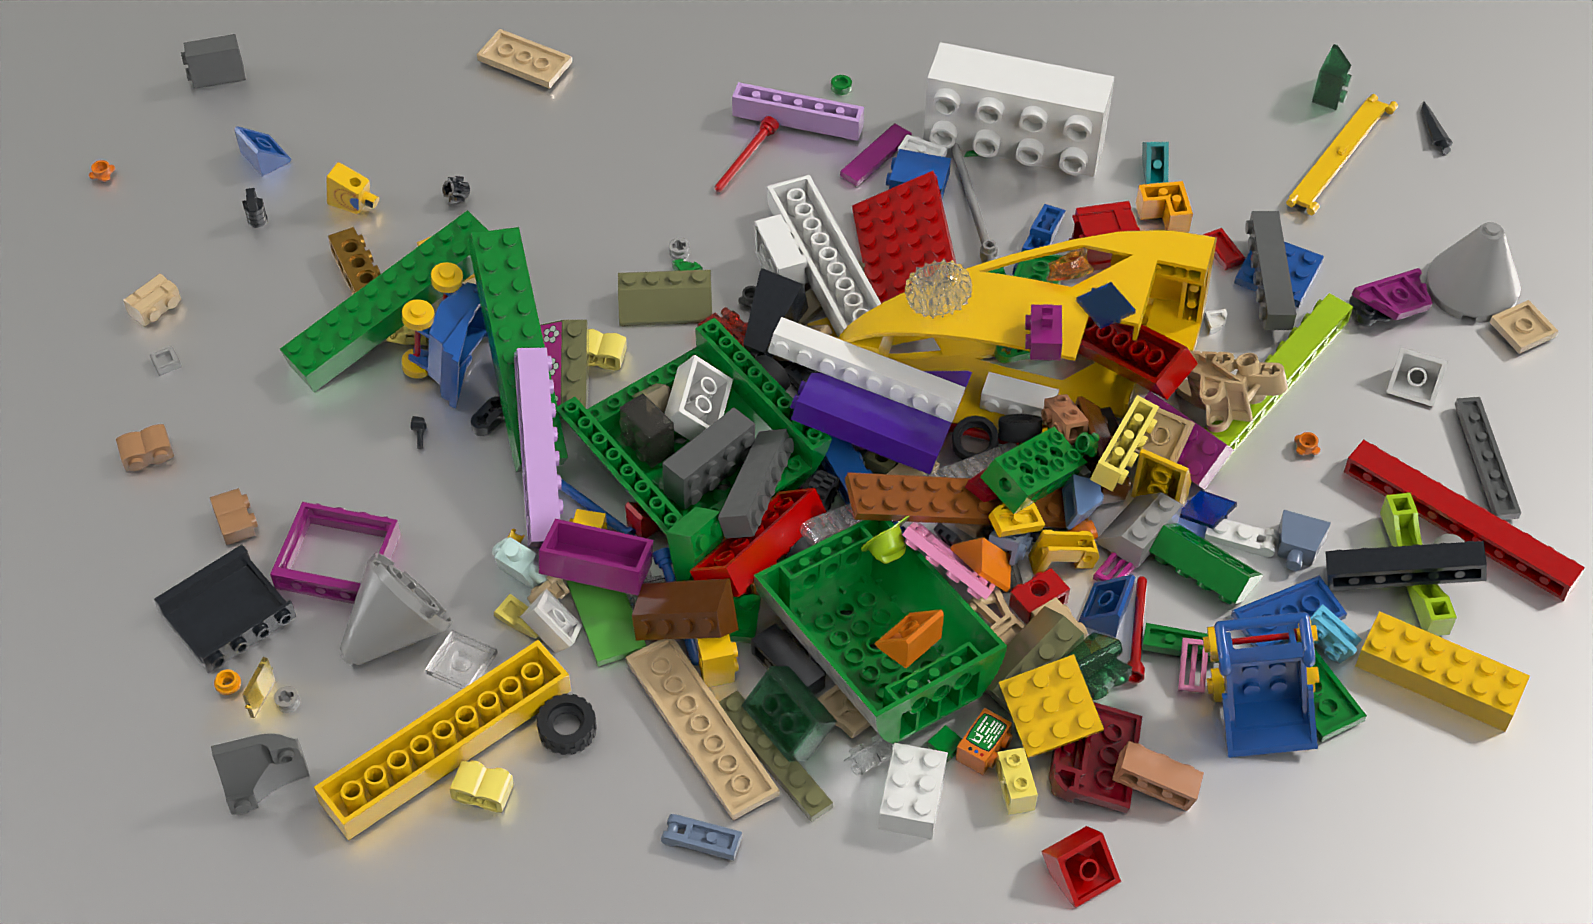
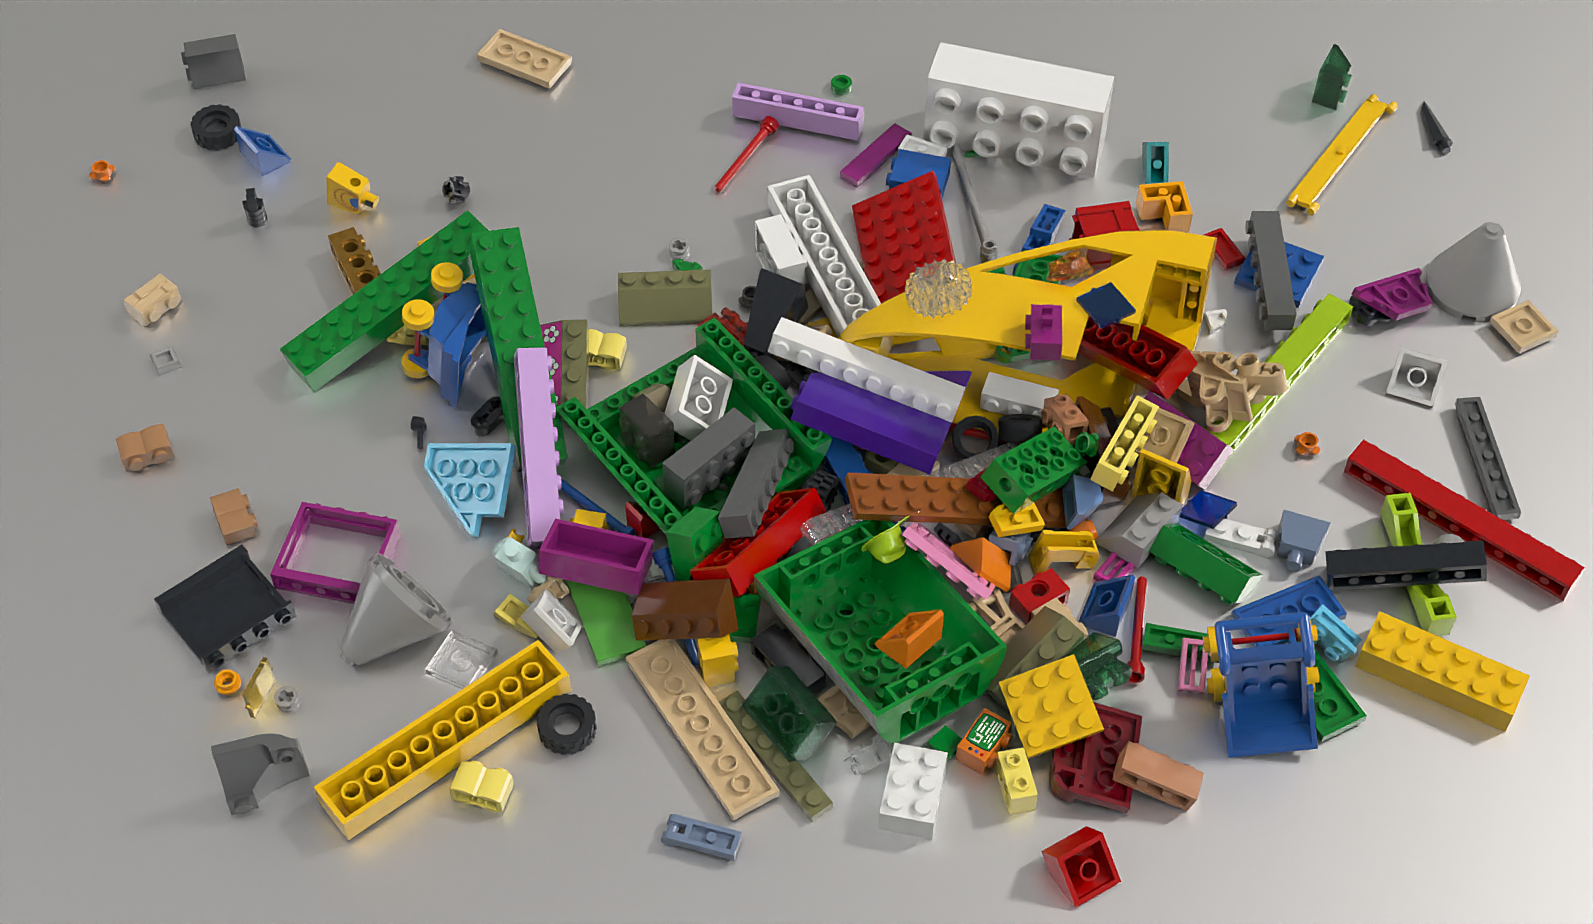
(212, 115): none -> black tyre
(472, 478): none -> medium azure wing

